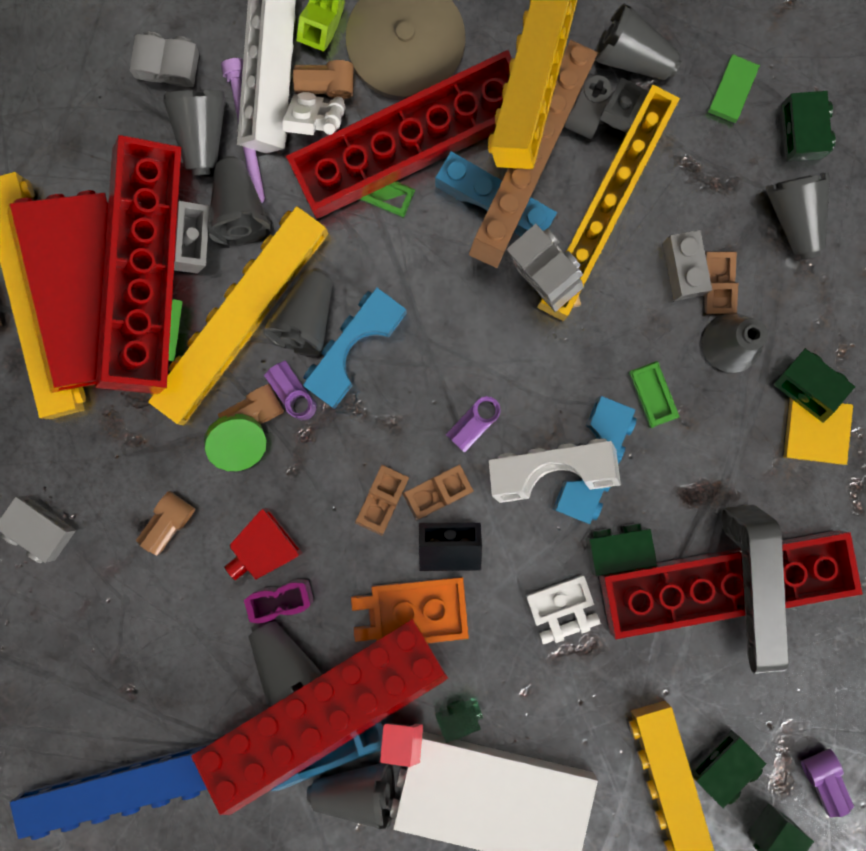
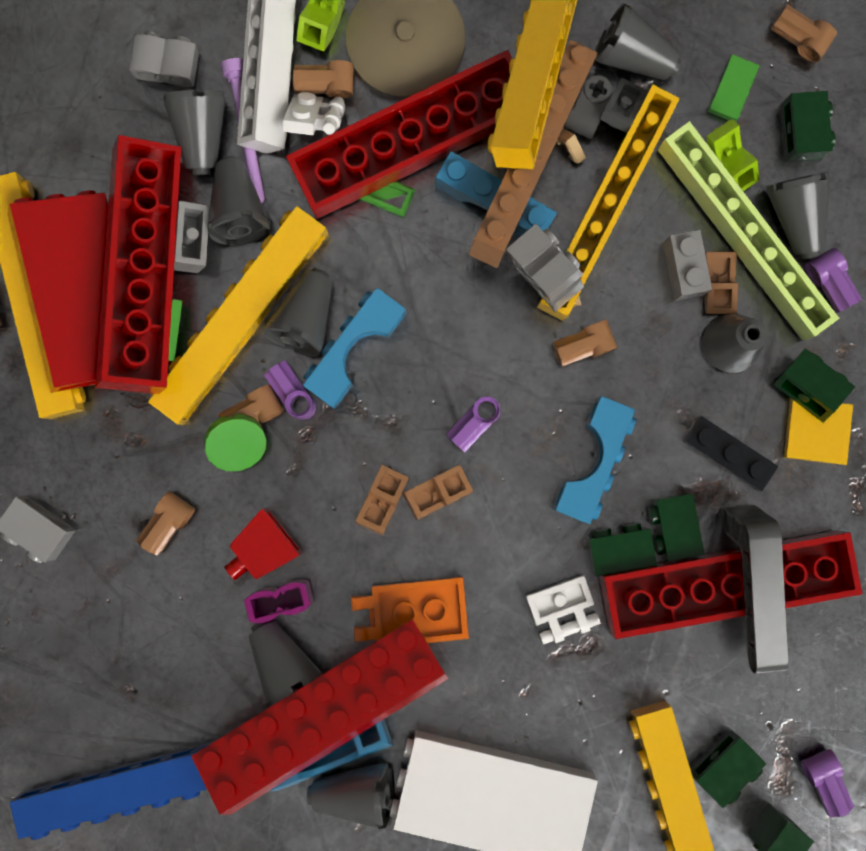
(401, 744): coral panel -> none
(450, 546): black brick -> none
(459, 719): clear green brick -> none
(515, 476): white arch -> none
(574, 149): none -> tan tile
(592, 341): none -> medium nougat piece
(653, 394): bright green tile -> none
(676, 527): none -> dark green brick
(727, 146): none -> lime brick
(730, 454): none -> black plate
(747, 232): none -> yellowish green brick
(809, 36): none -> medium nougat piece
(830, 273): none -> medium lavender piece

